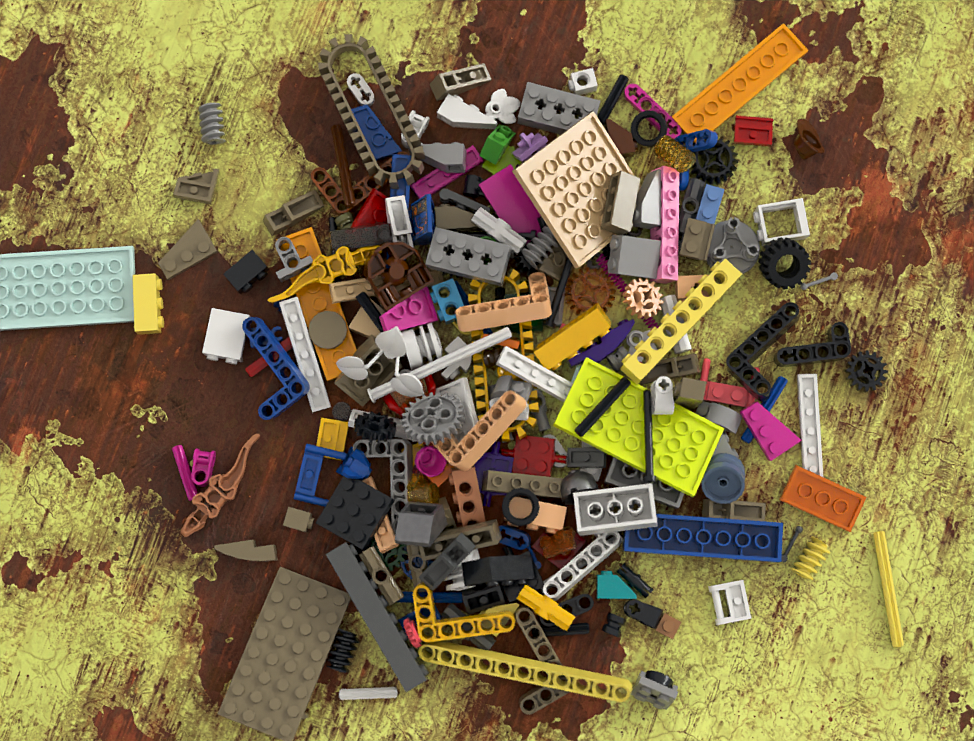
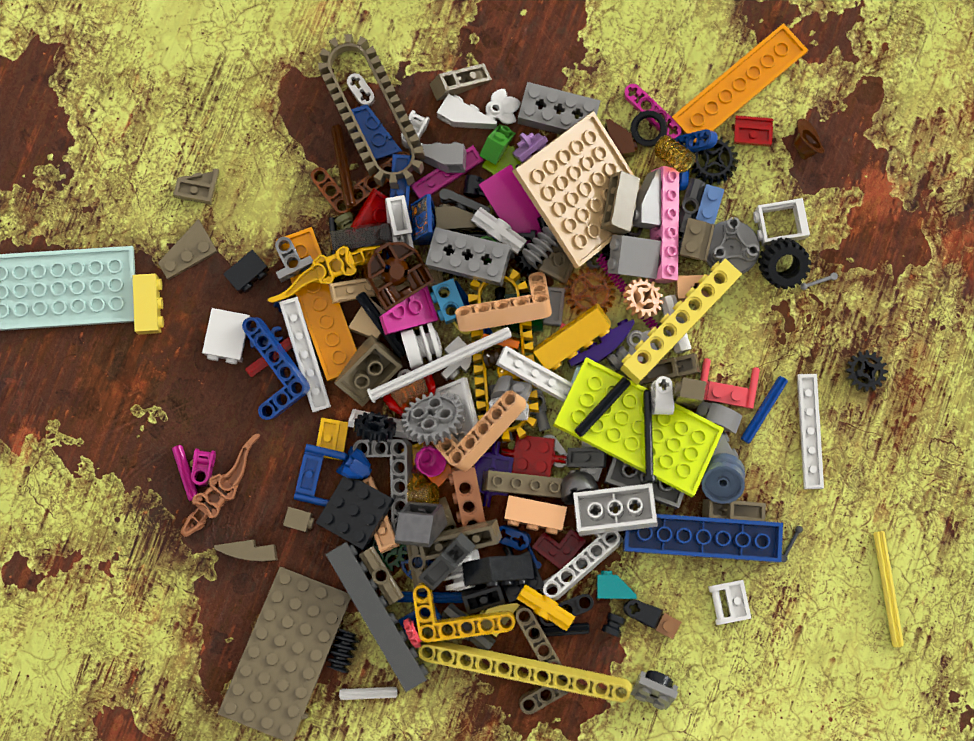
(209, 123): light grey piece -> none
(292, 212): dark tan slope -> none
(327, 330): dark tan tile -> none
(342, 411): clear smoke plate -> none
(393, 346): white plant -> none
(535, 506): black tyre -> none
(549, 323): black bar -> none
(558, 544): clear orange hips -> none
(587, 75): white brick -> none
(612, 98): black axle -> none
(634, 580): black pin -> none
(759, 348): black beam -> none
(768, 431): dark pink wing -> none
(811, 558): light yellow piece -> none
(812, 349): black beam -> none
(822, 498): orange tile -> none

